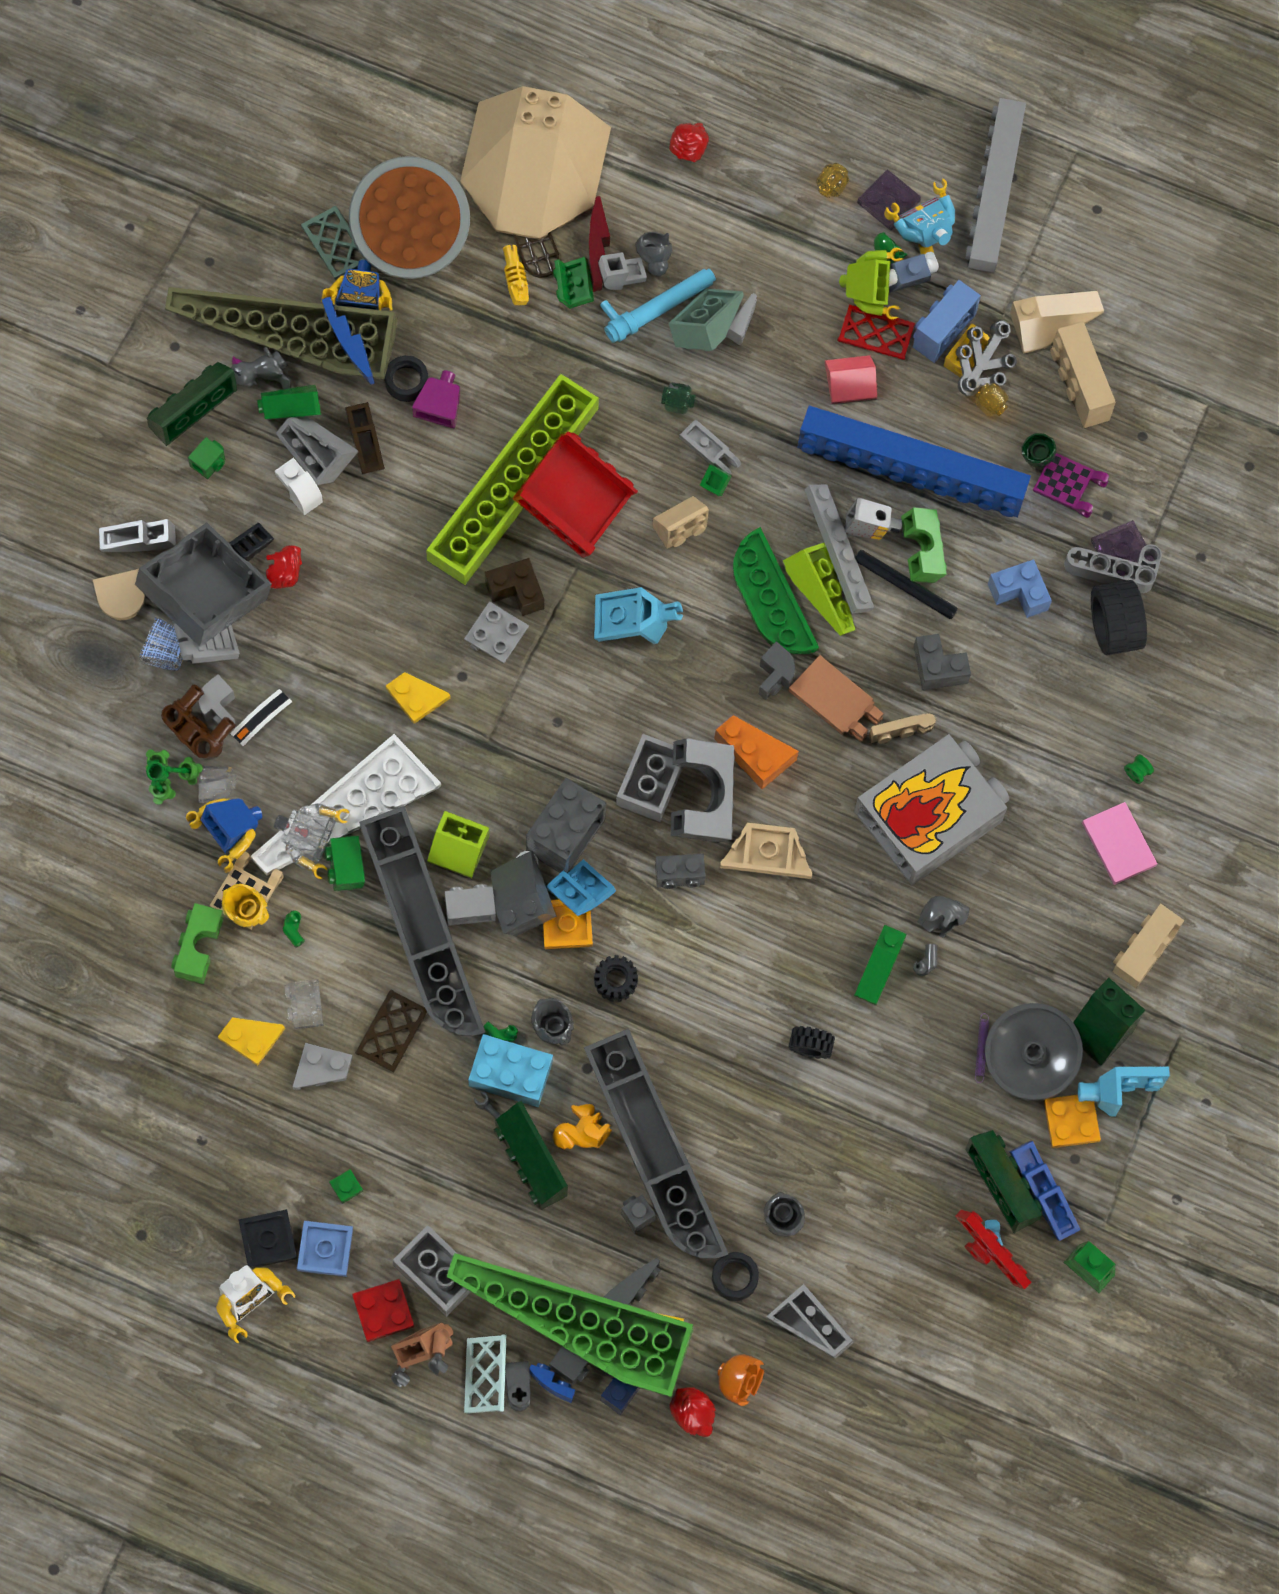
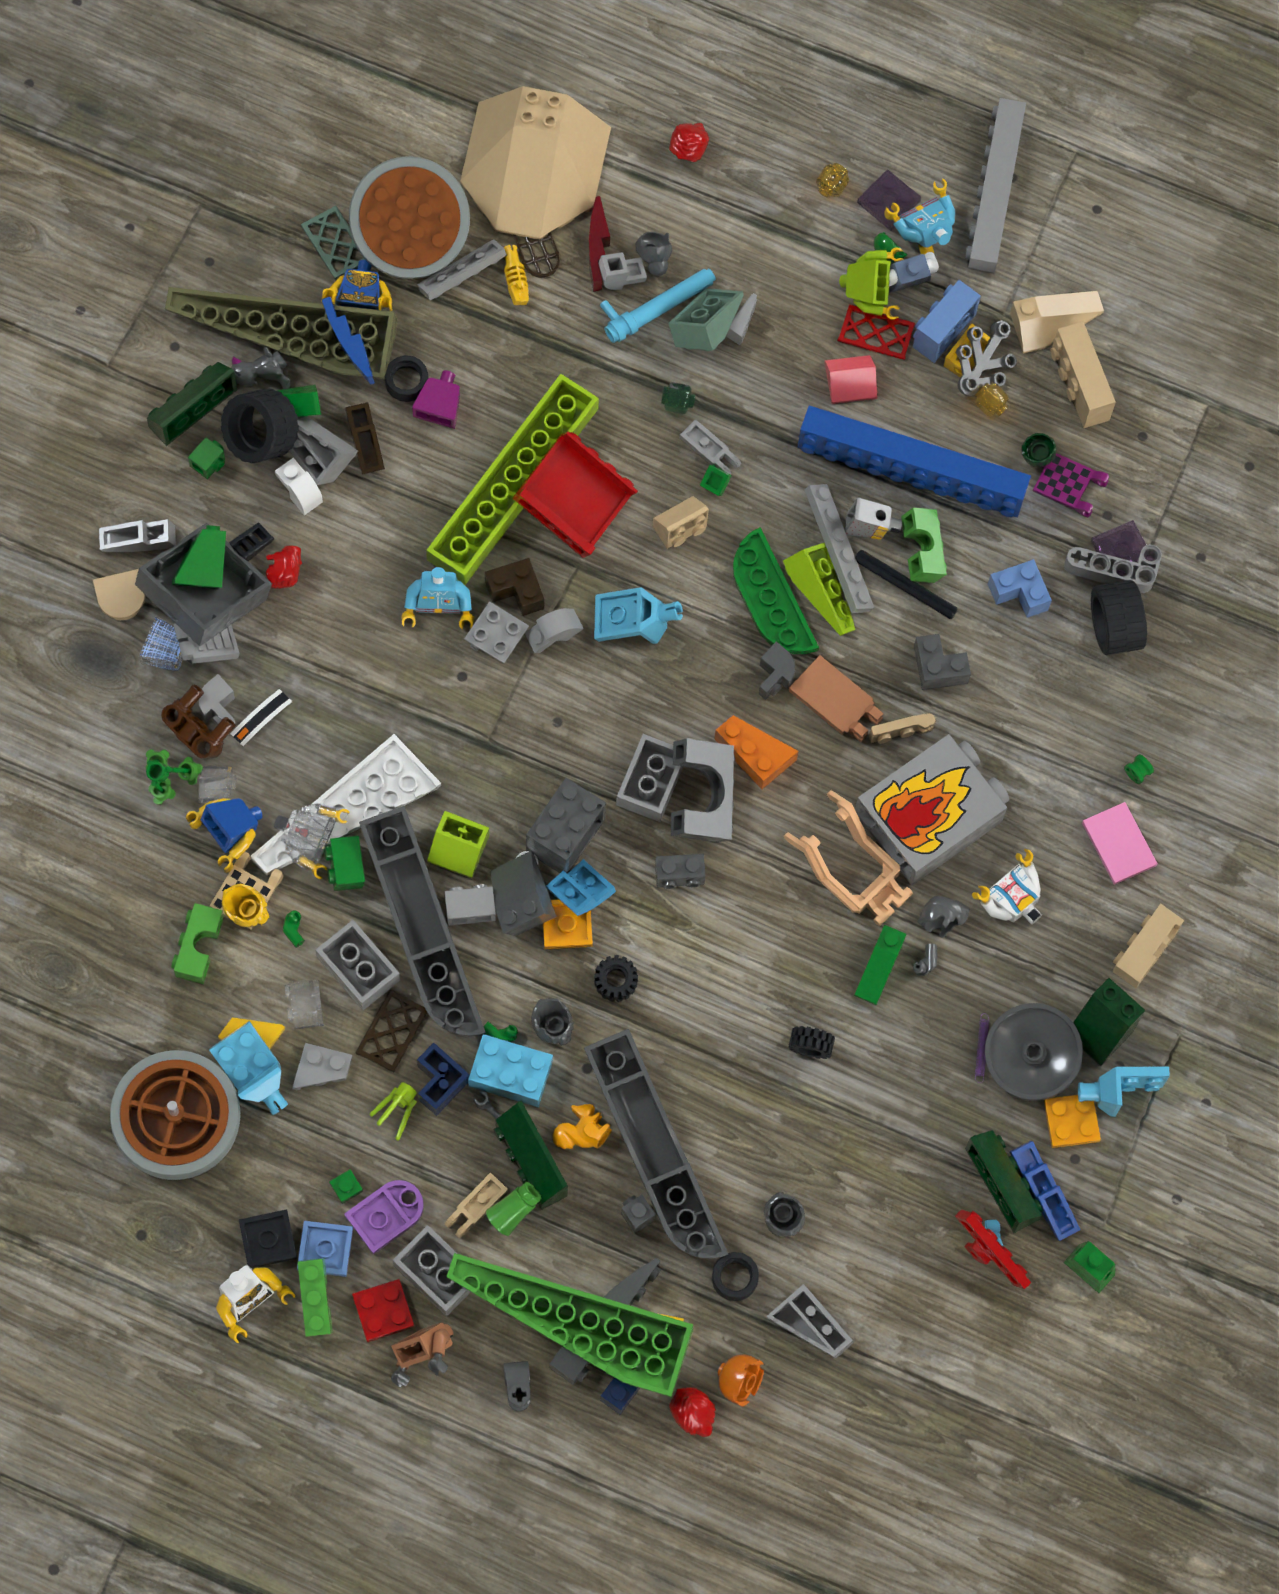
(175, 1115): none -> dark orange wheel
(204, 560): none -> green slope
(239, 429): none -> black tyre
(251, 1066): none -> medium azure plate
(314, 1297): none -> bright green arch
(357, 965): none -> light grey brick
(384, 1214): none -> medium lavender plate
(400, 1096): none -> lime plant
(416, 696): yellow wing -> none
(438, 593): none -> medium azure torso
(446, 1079): none -> dark blue brick
(462, 269): none -> light grey plate
(471, 1362): light aqua window -> none
(477, 1203): none -> tan hinge
(513, 1208): none -> bright green plant
(544, 1377): blue slope -> none
(553, 627): none -> light grey brick
(573, 282): green bracket -> none
(768, 851): tan wing -> none
(880, 892): none -> light nougat piece
(1014, 893): none -> torso

